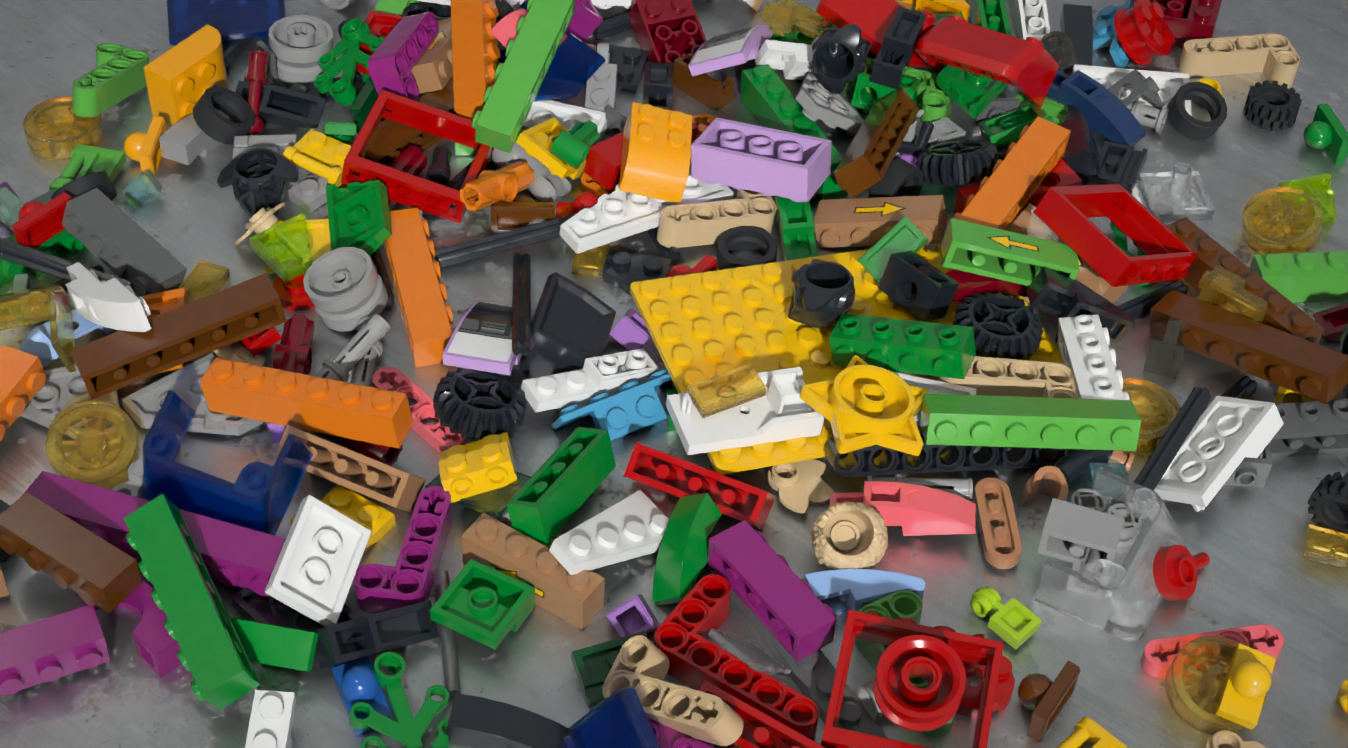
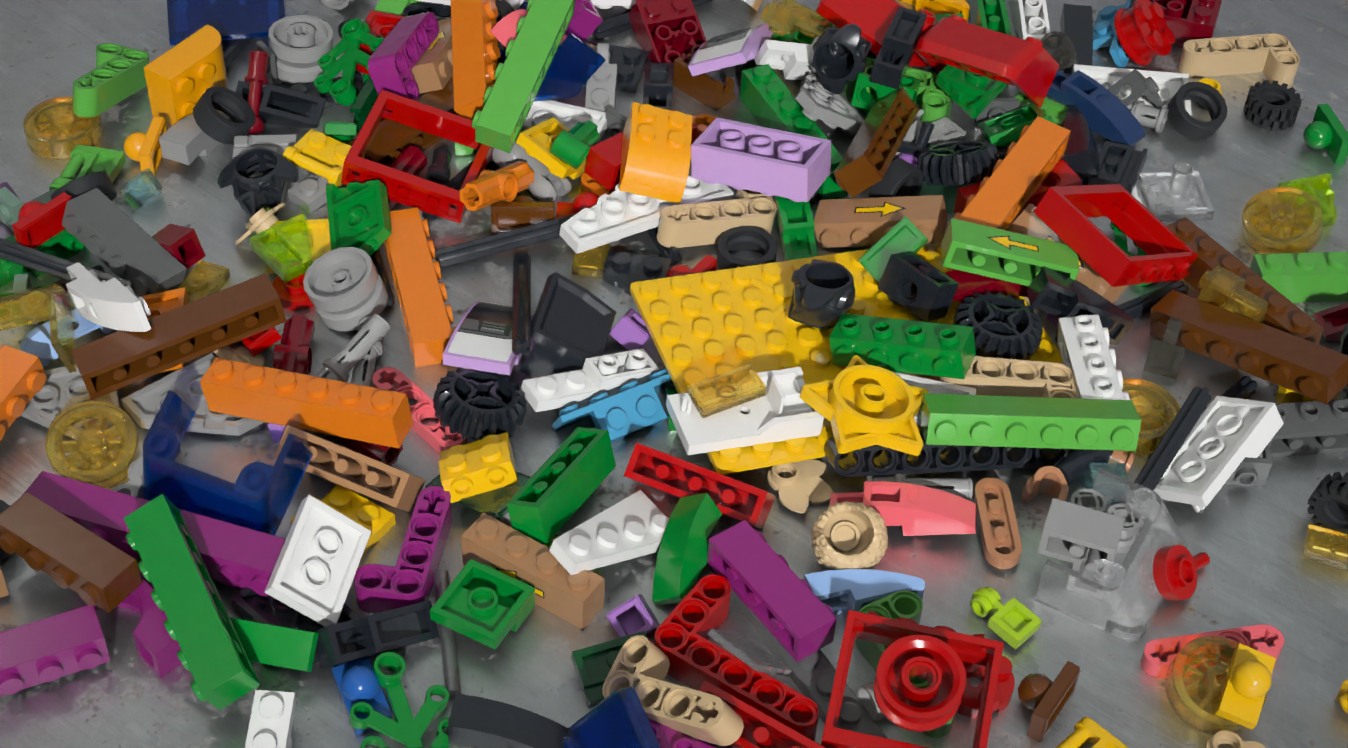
(181, 244): none -> dark red brick

